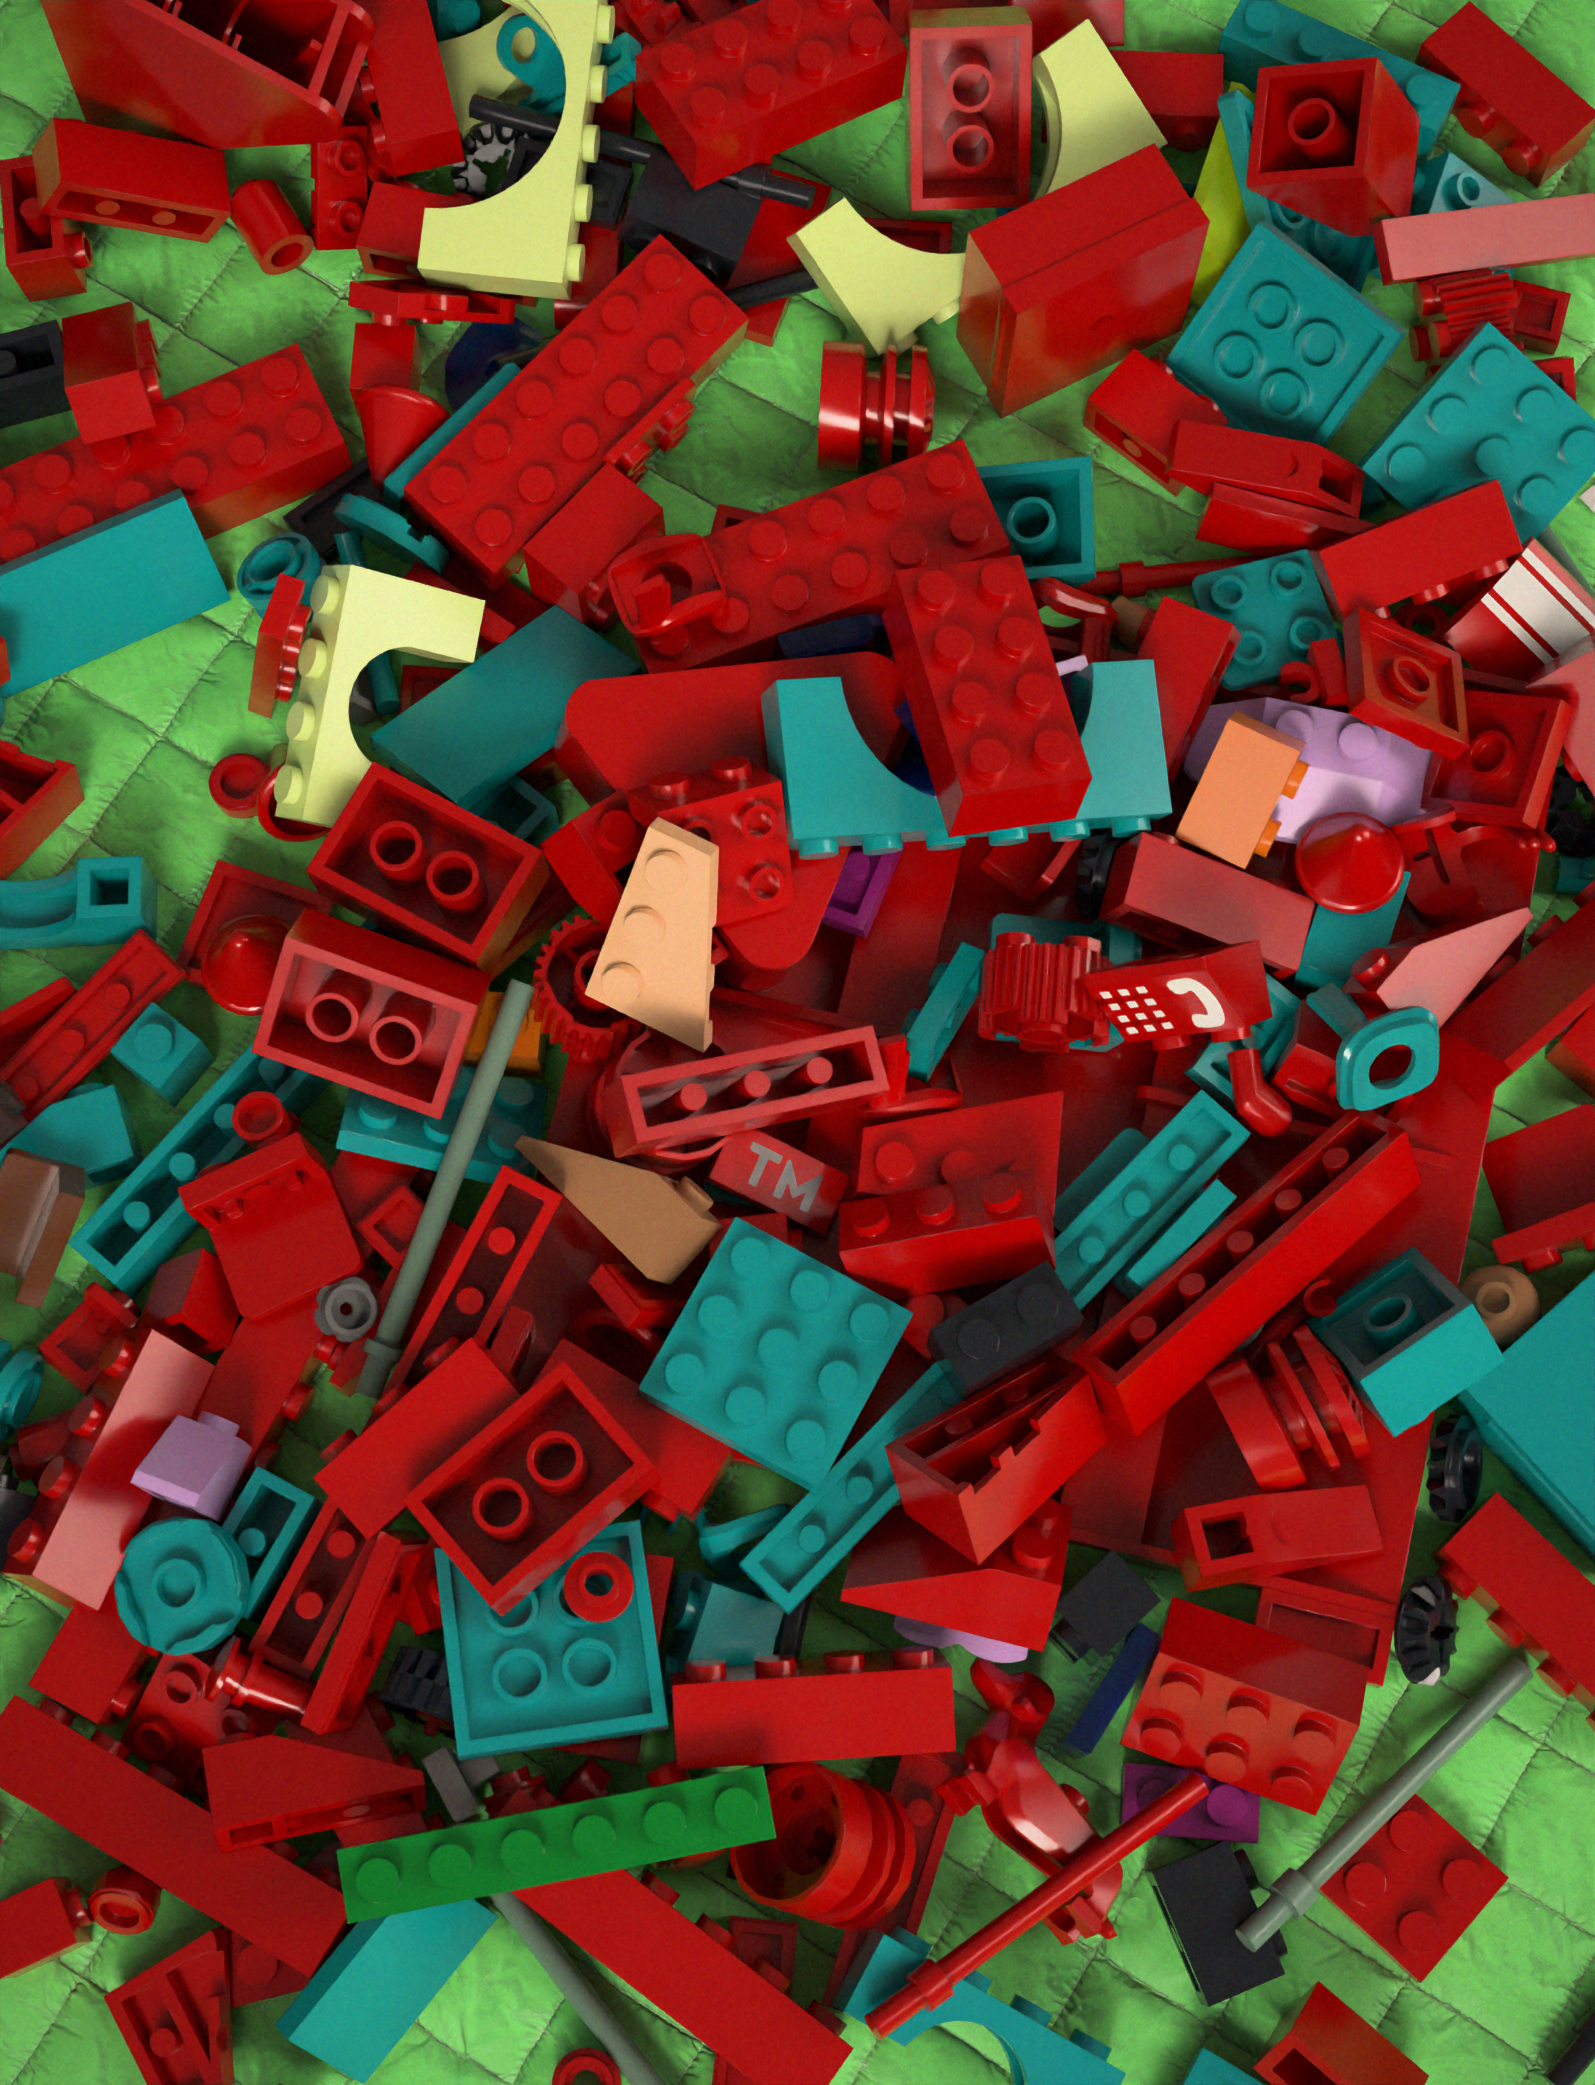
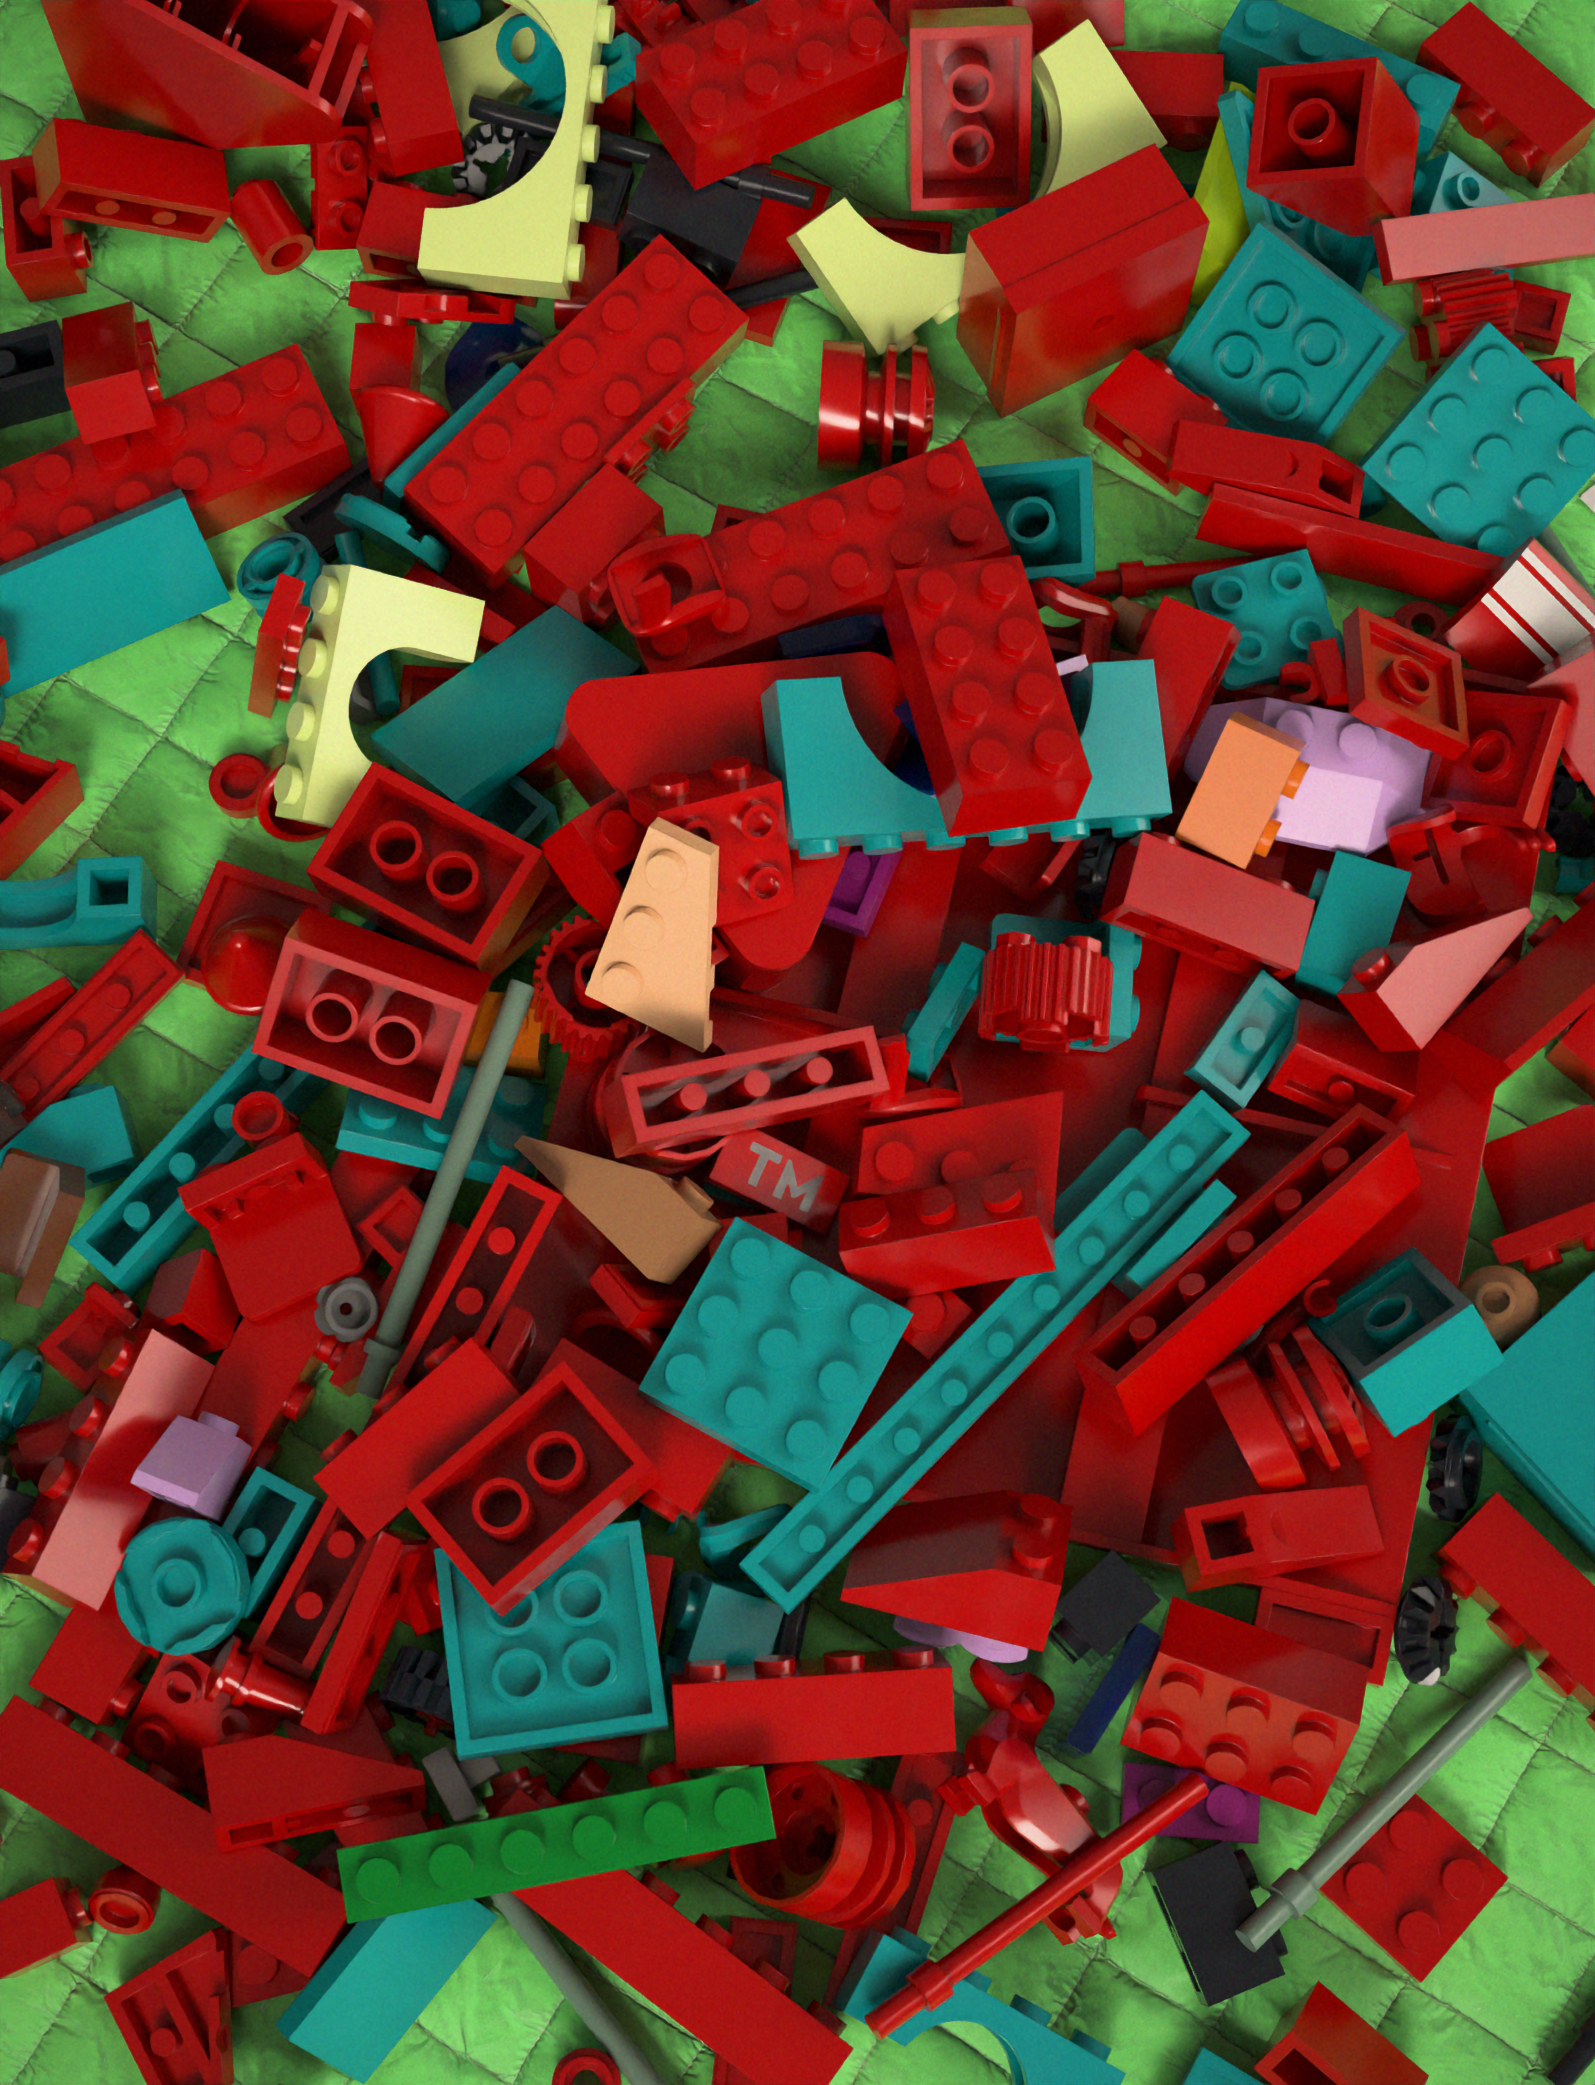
(163, 1054): teal brick -> none
(598, 1608): red plate -> none
(998, 1454): red wedge -> none
(1004, 1331): black brick -> none
(1185, 994): red slope -> none
(1254, 1099): red arm -> none
(1349, 863): red hat -> none
(1367, 1039): teal piece -> none
(1418, 552): red brick -> none

